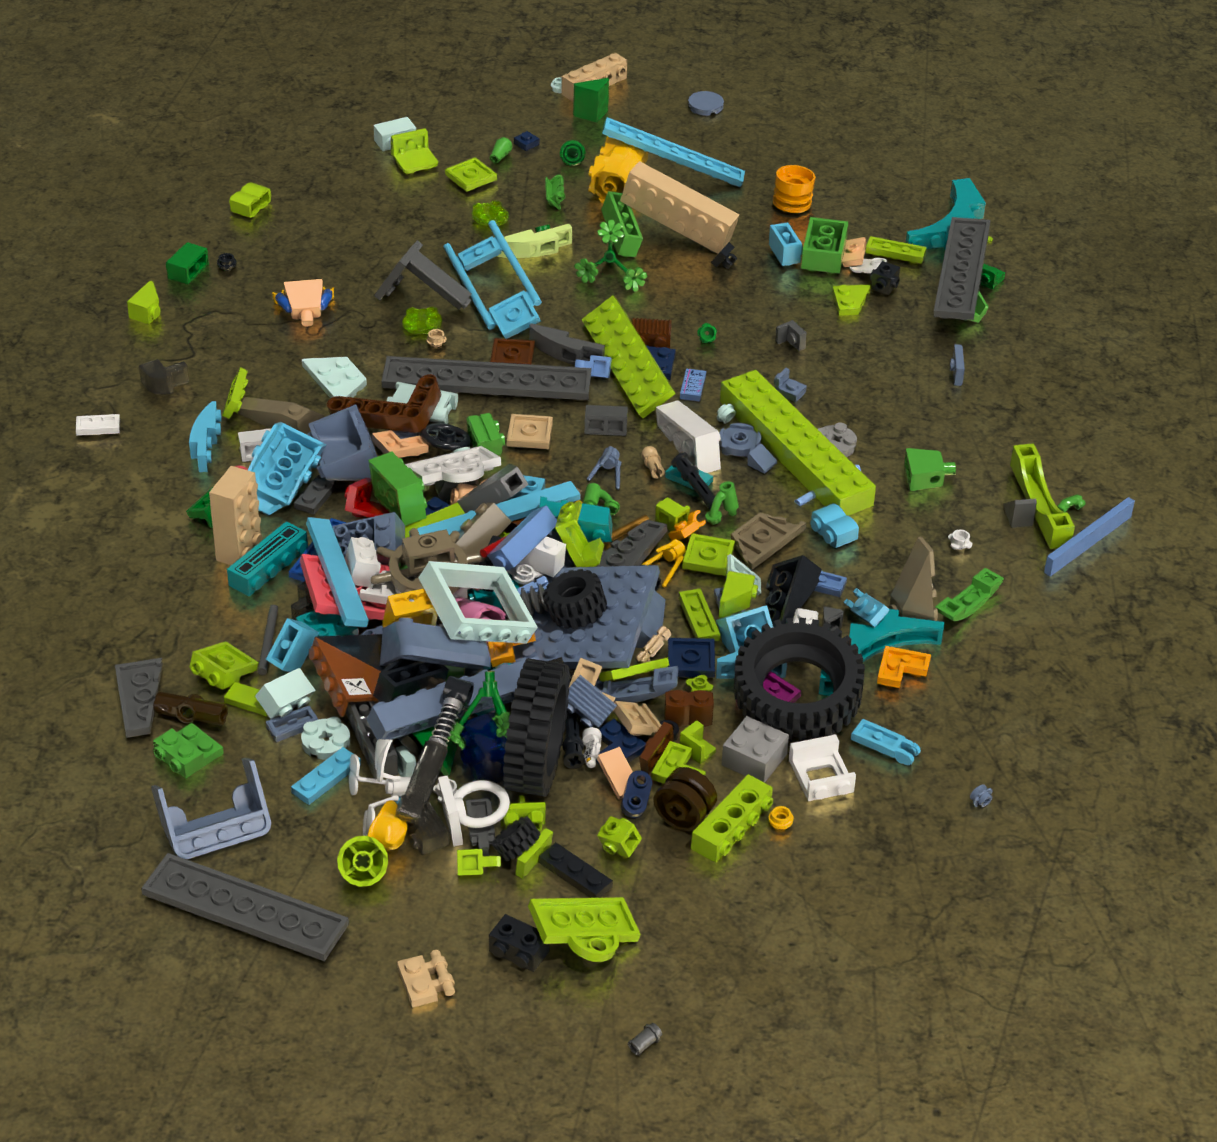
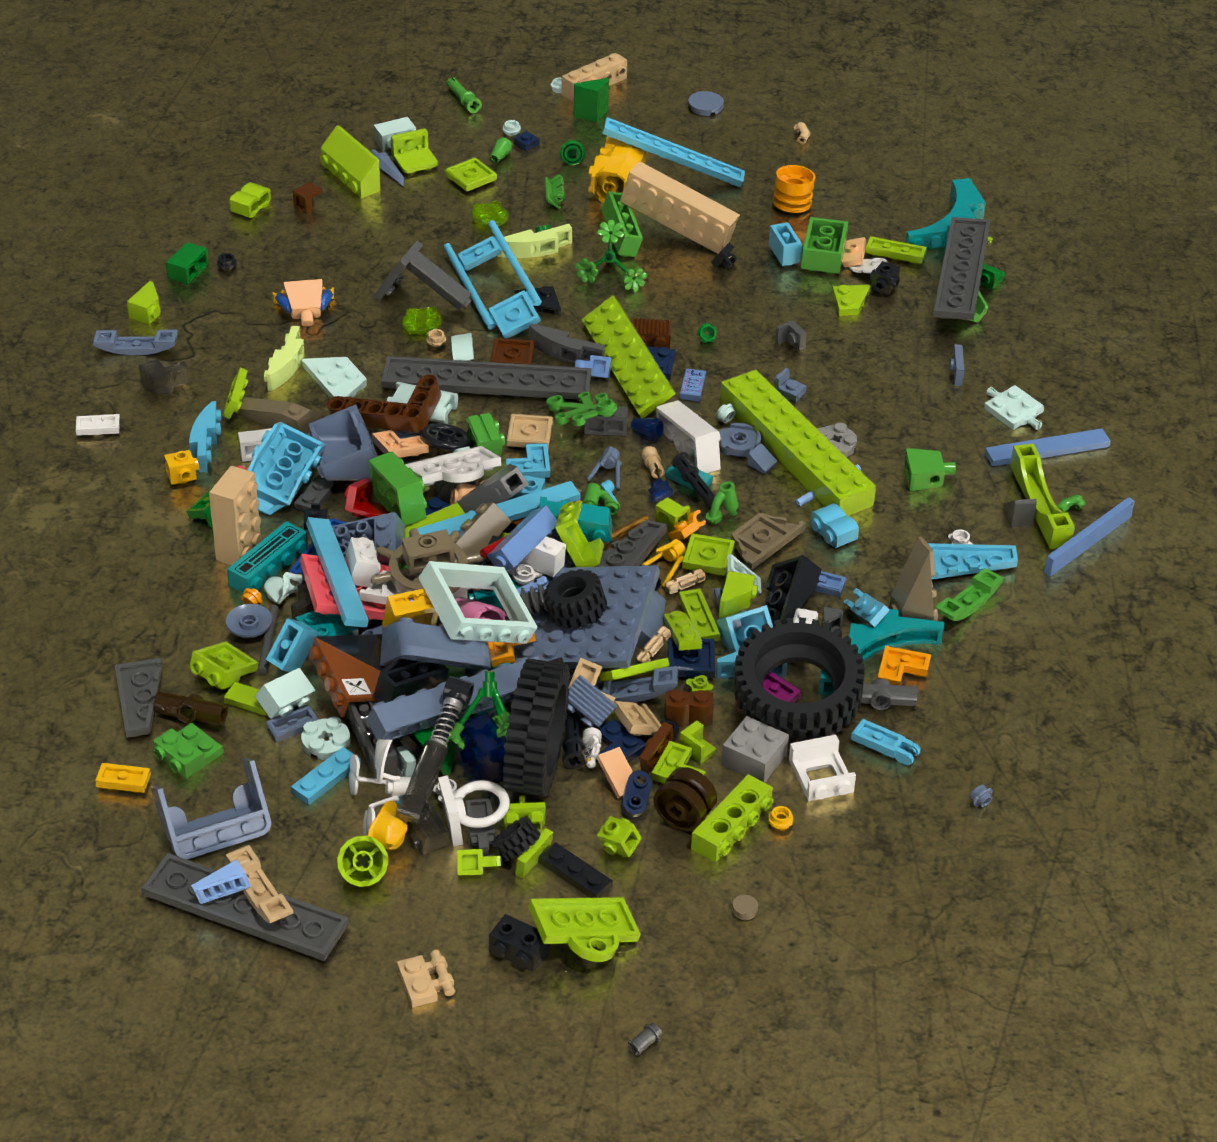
(123, 777): none -> yellow plate
(142, 345): none -> sand blue slope
(181, 467): none -> yellow brick
(228, 881): none -> light blue slope
(249, 620): none -> sand blue dish
(252, 596): none -> light orange plate
(261, 894): none -> tan slope
(279, 588): none -> light aqua piece
(285, 361): none -> yellowish green slope
(303, 196): none -> reddish brown panel
(315, 512): none -> black tile
(351, 162): none -> lime slope
(388, 167): none -> sand blue bar
(462, 347): none -> light aqua slope
(466, 97): none -> bright green pin
(511, 127): none -> light aqua plate
(536, 463): none -> medium azure plate
(548, 298): none -> black wing
(604, 407): none -> bright green plant
(609, 487): none -> medium azure hand
(648, 426): none -> clear blue cone
(660, 490): none -> clear blue plate
(682, 631): none -> lime plate
(684, 581): none -> tan axle
(745, 907): none -> dark tan tile
(803, 131): none -> tan arm
(883, 694): none -> dark grey piece
(971, 558): none -> medium azure wing
(1014, 407): none -> light aqua plate
(1052, 446): none -> medium blue tile

